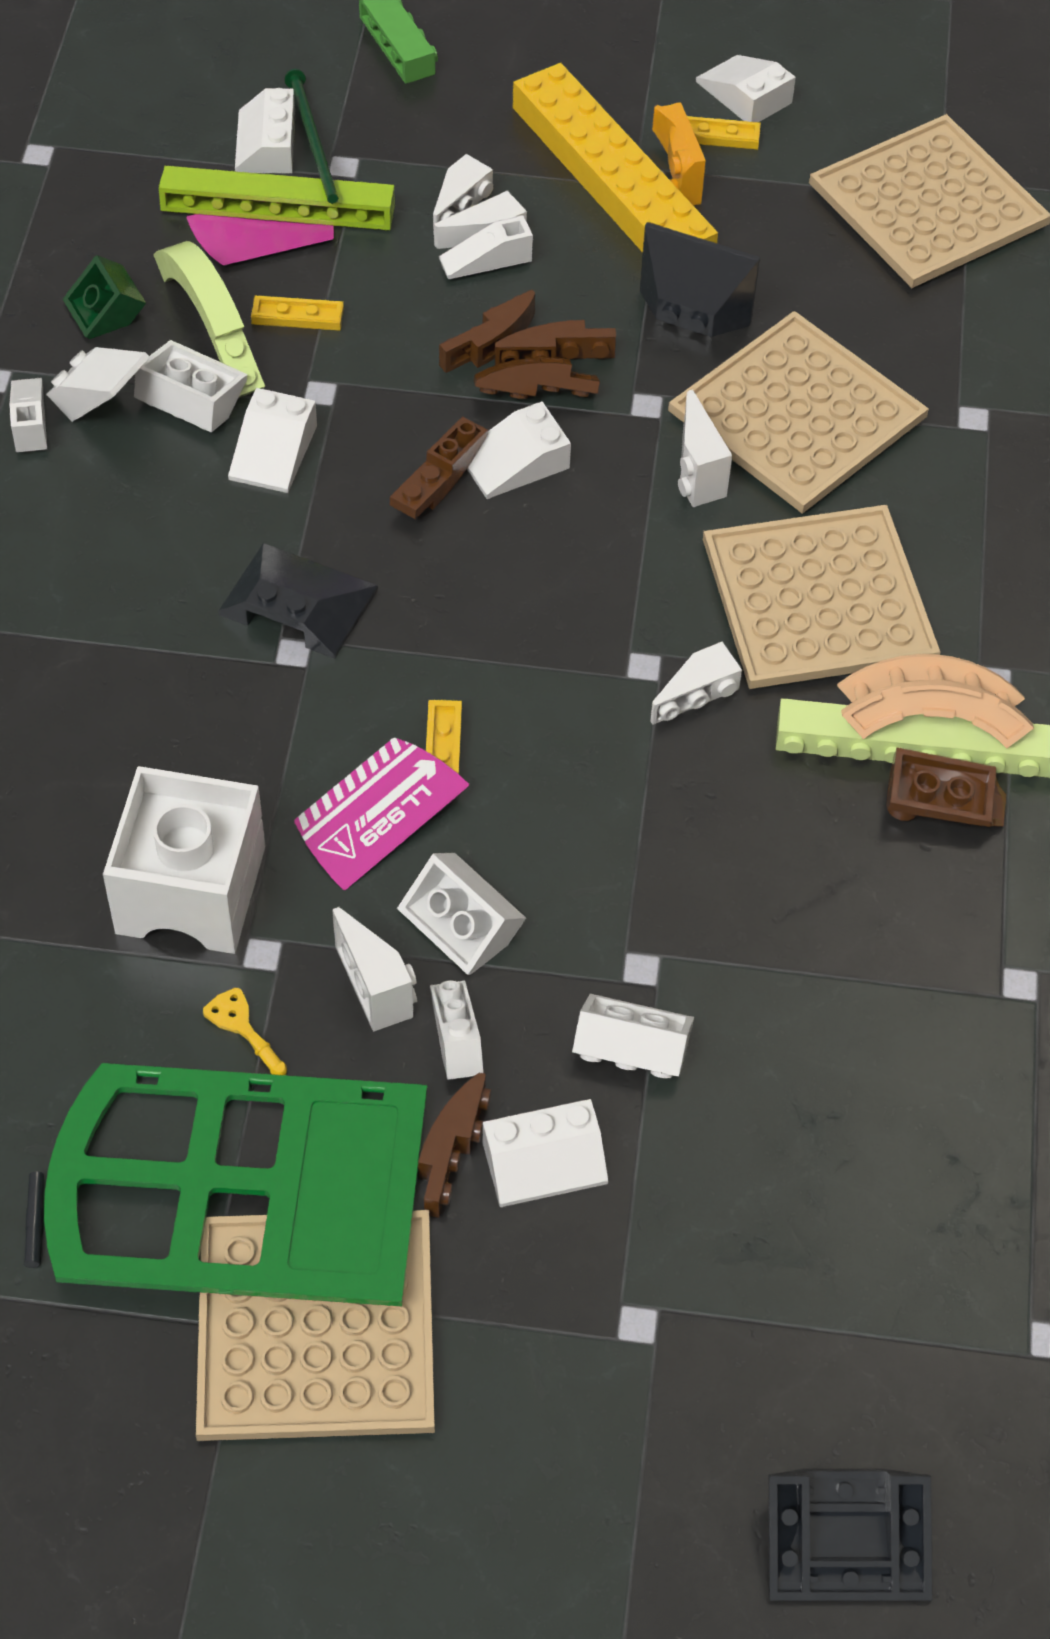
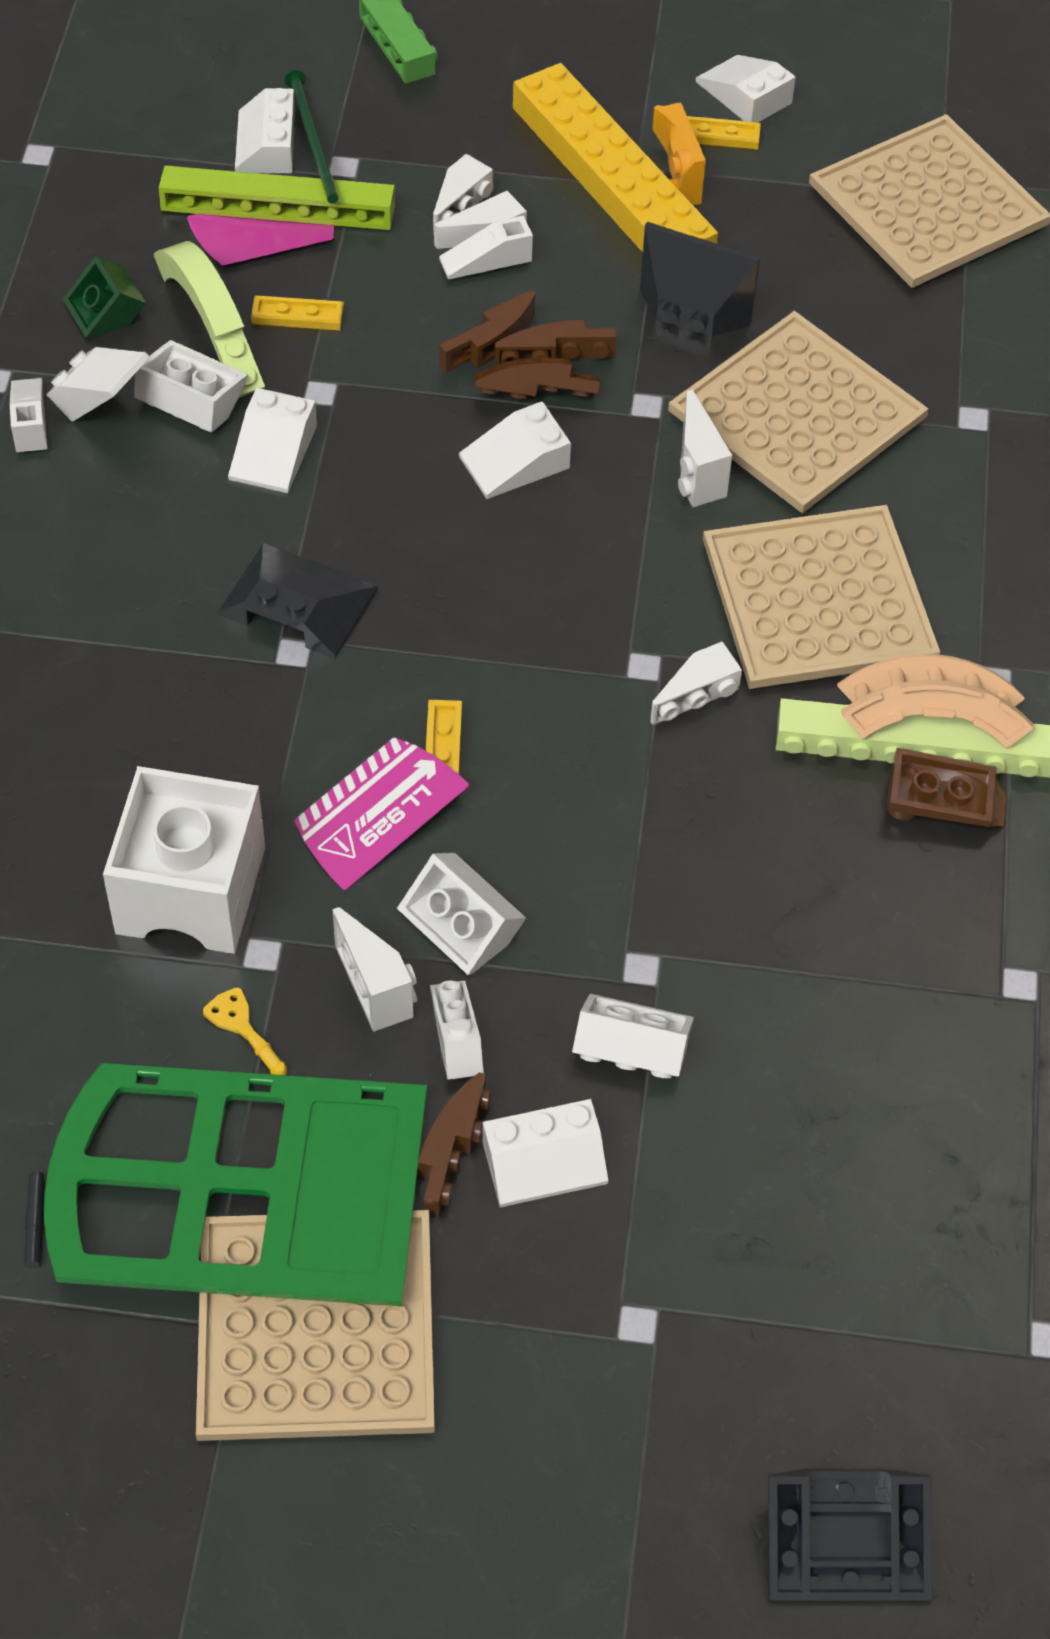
(441, 470): reddish brown slope -> none

